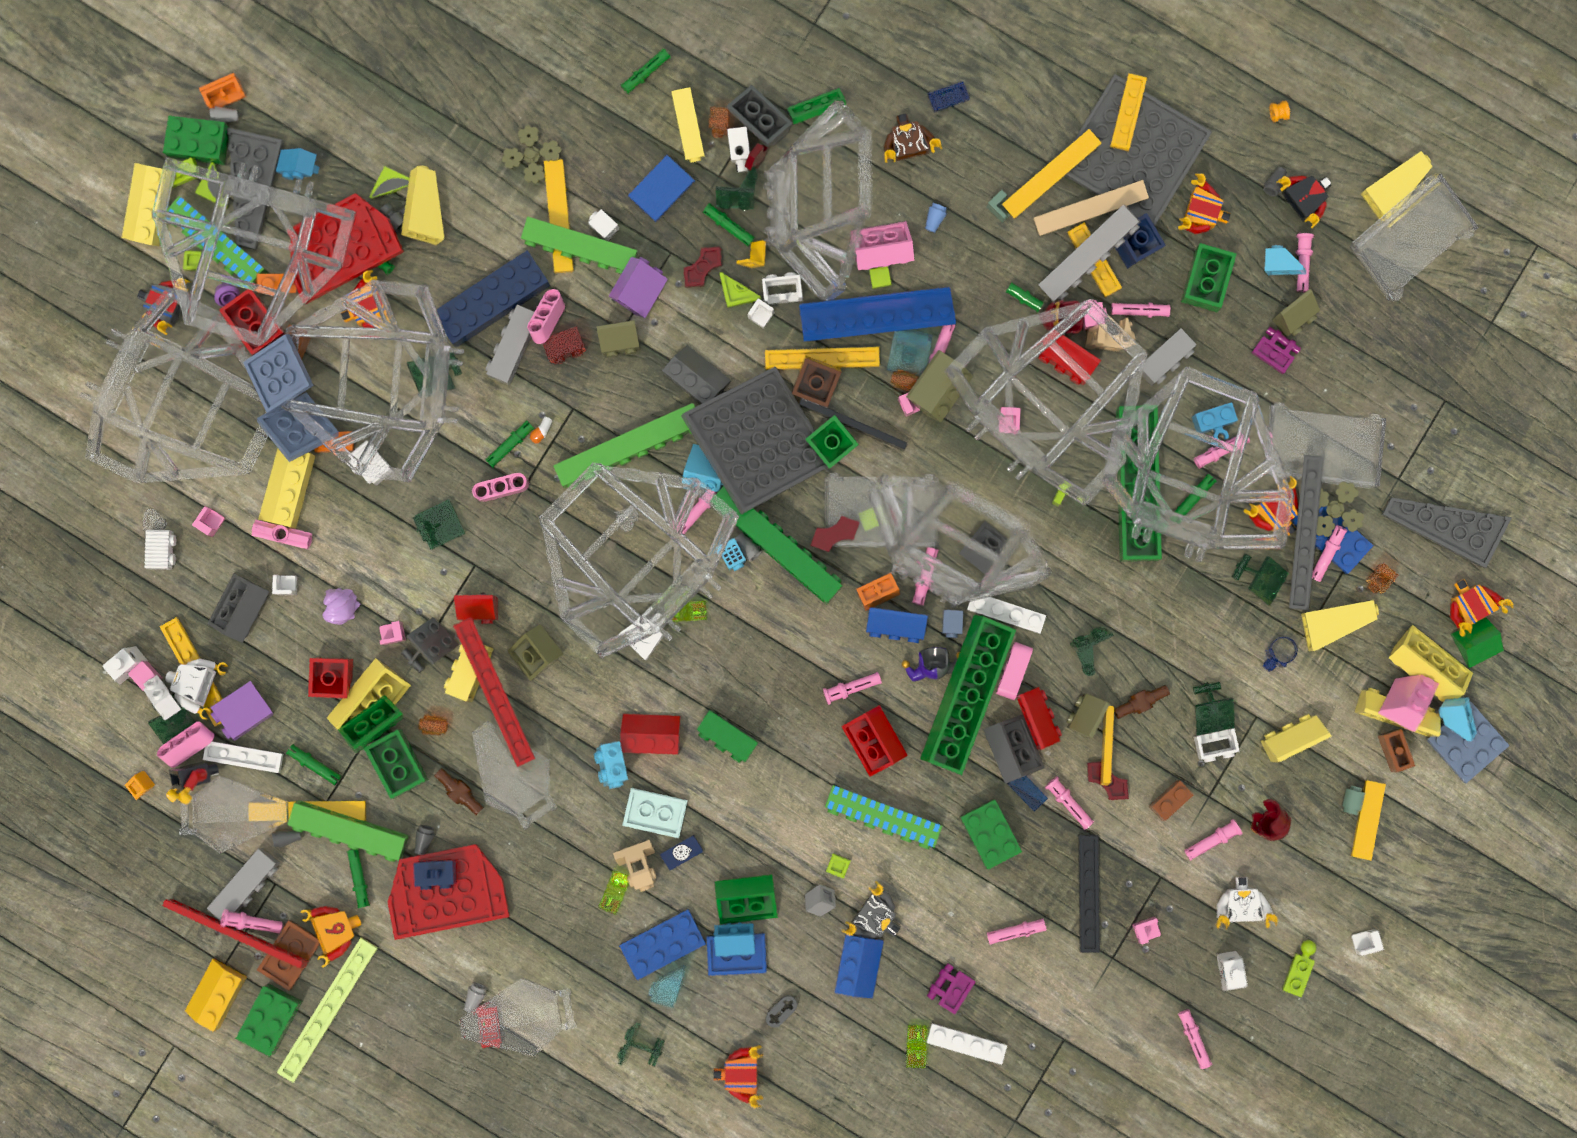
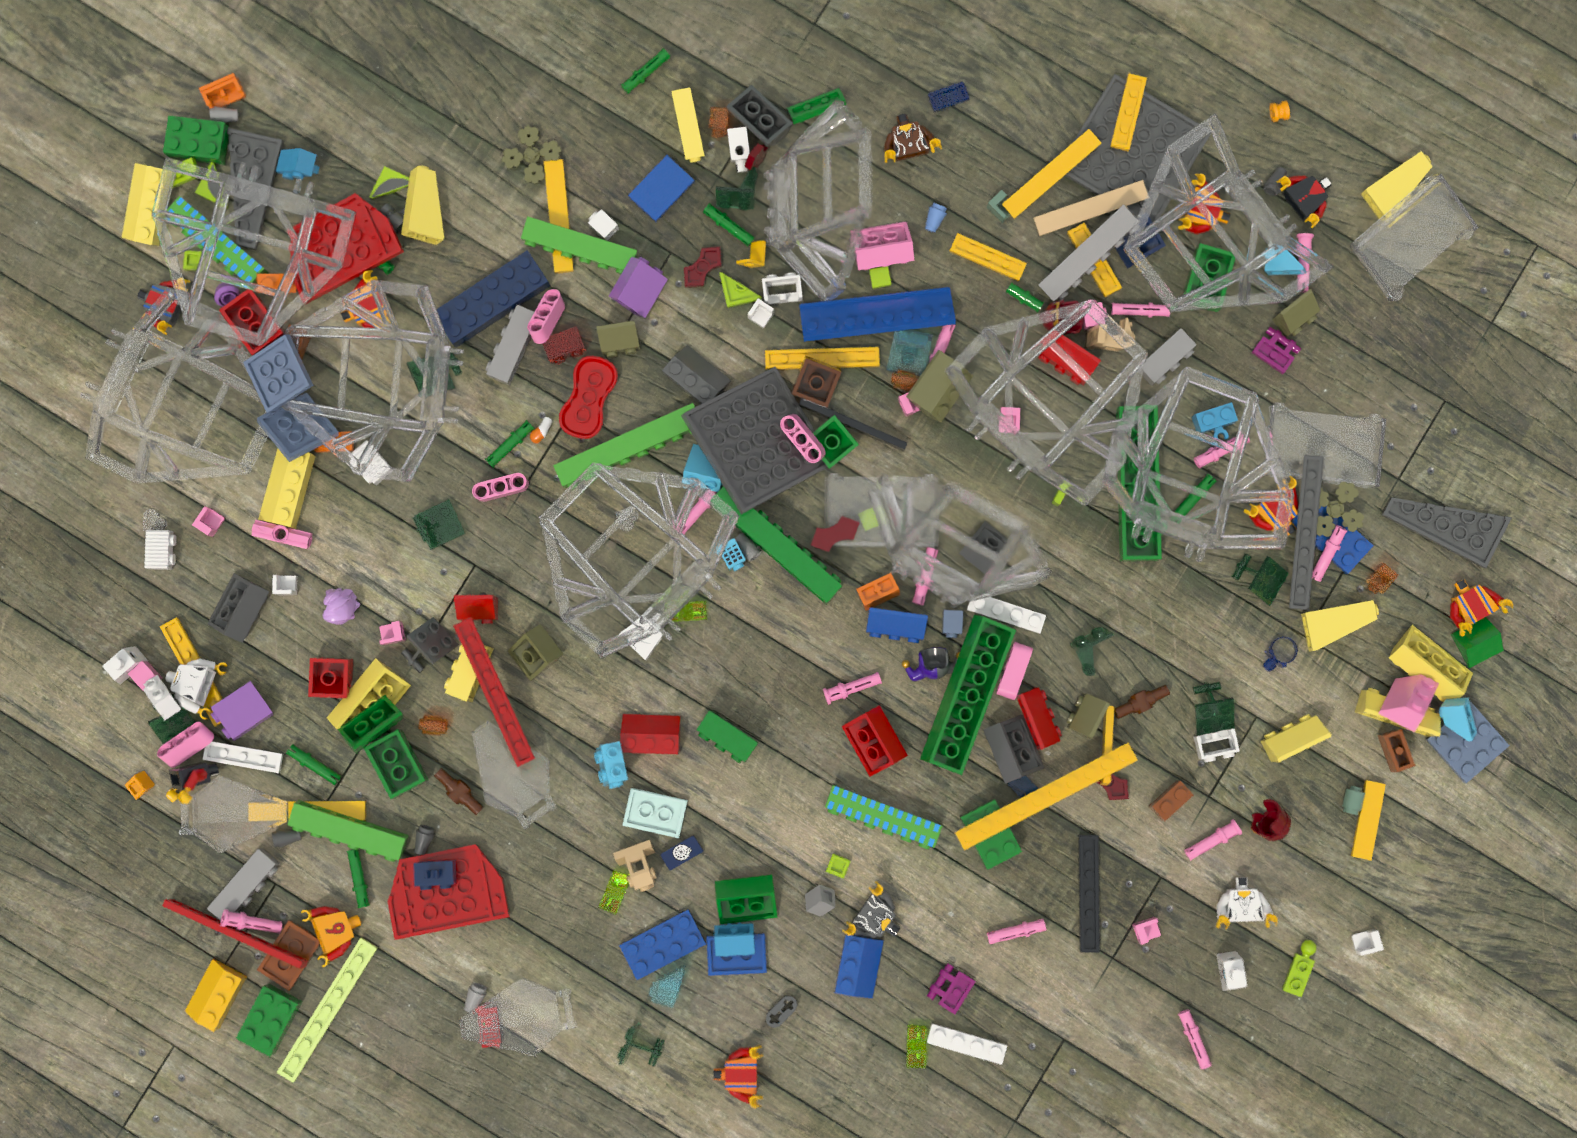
(583, 411): none -> red plate
(801, 428): none -> bright pink beam
(988, 257): none -> yellow tile
(1046, 796): none -> yellow plate
(1063, 795): bright pink pin -> none
(1246, 200): none -> clear windscreen

